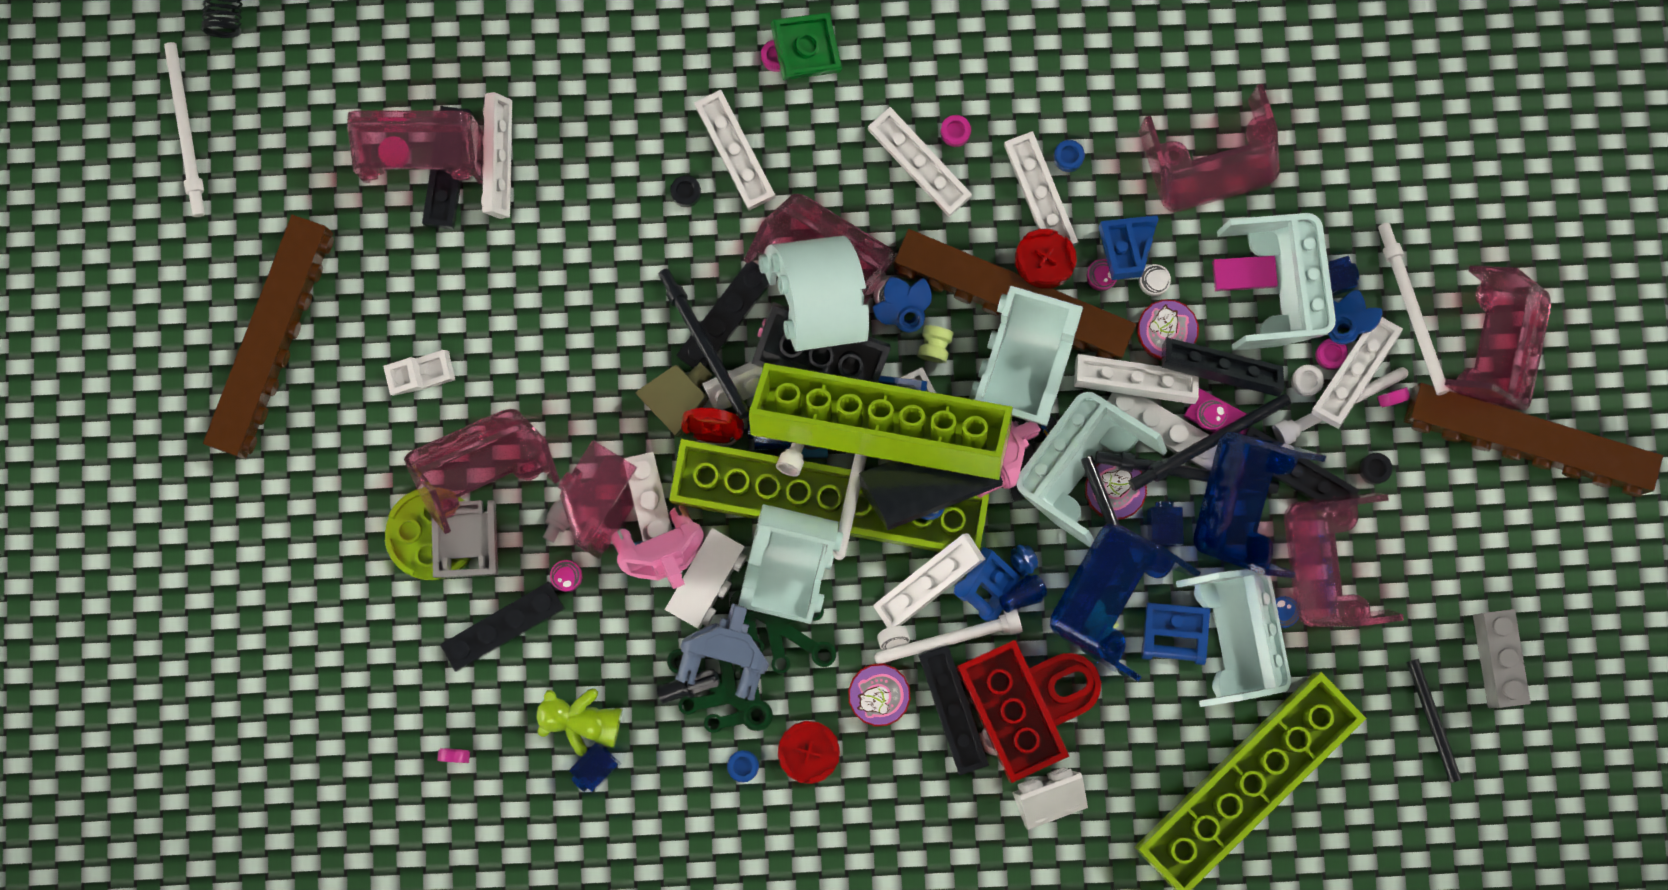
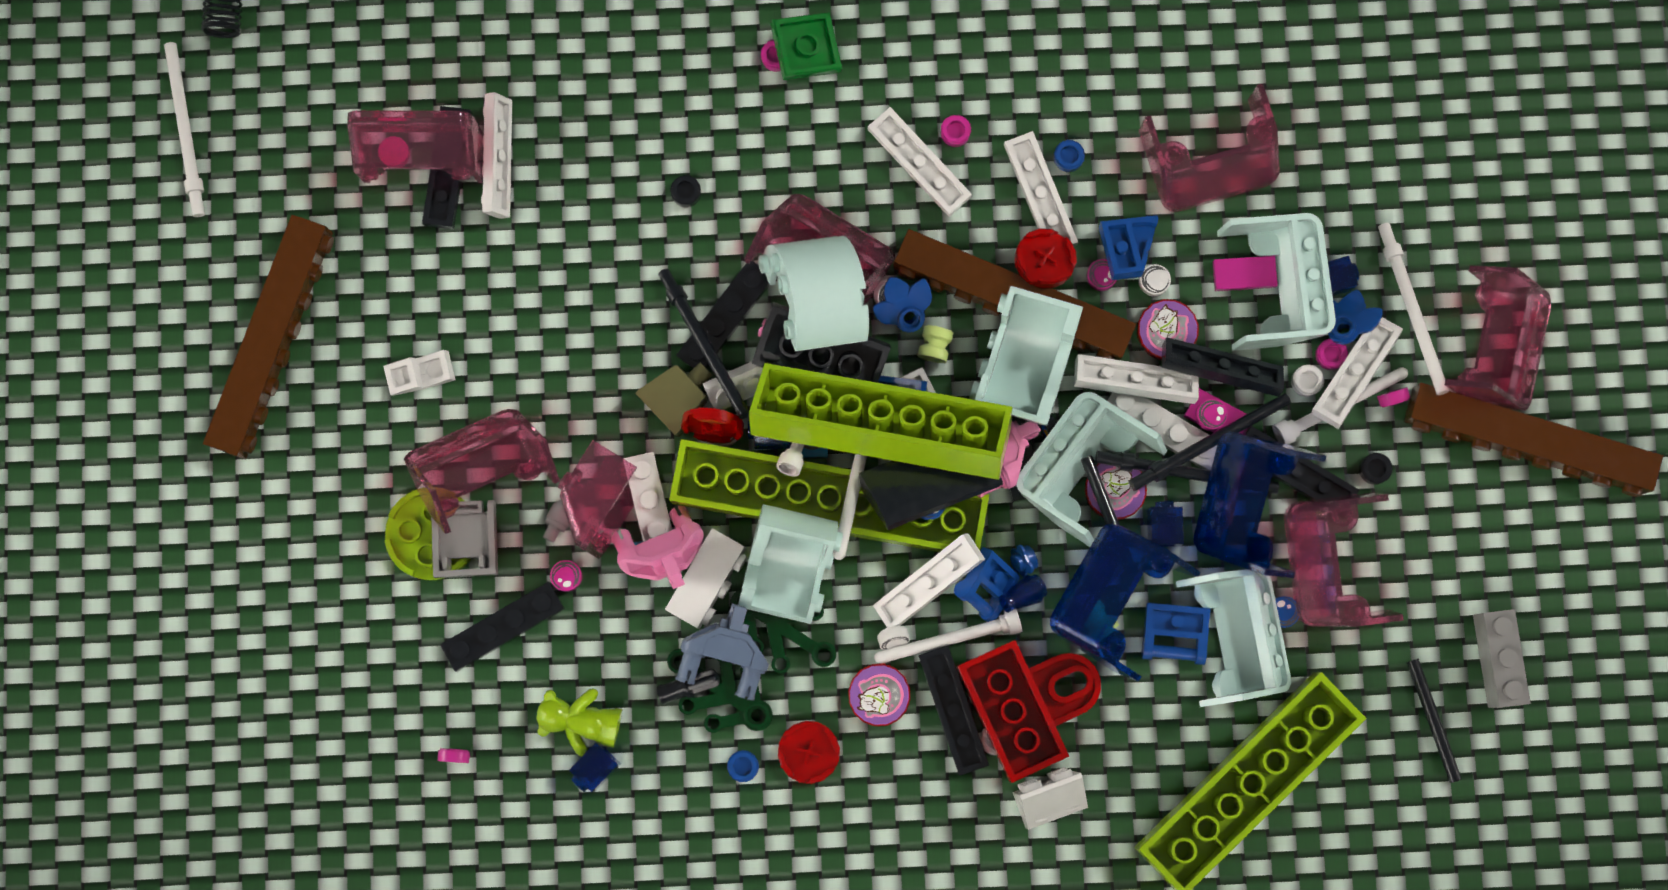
(734, 150): white plate -> none

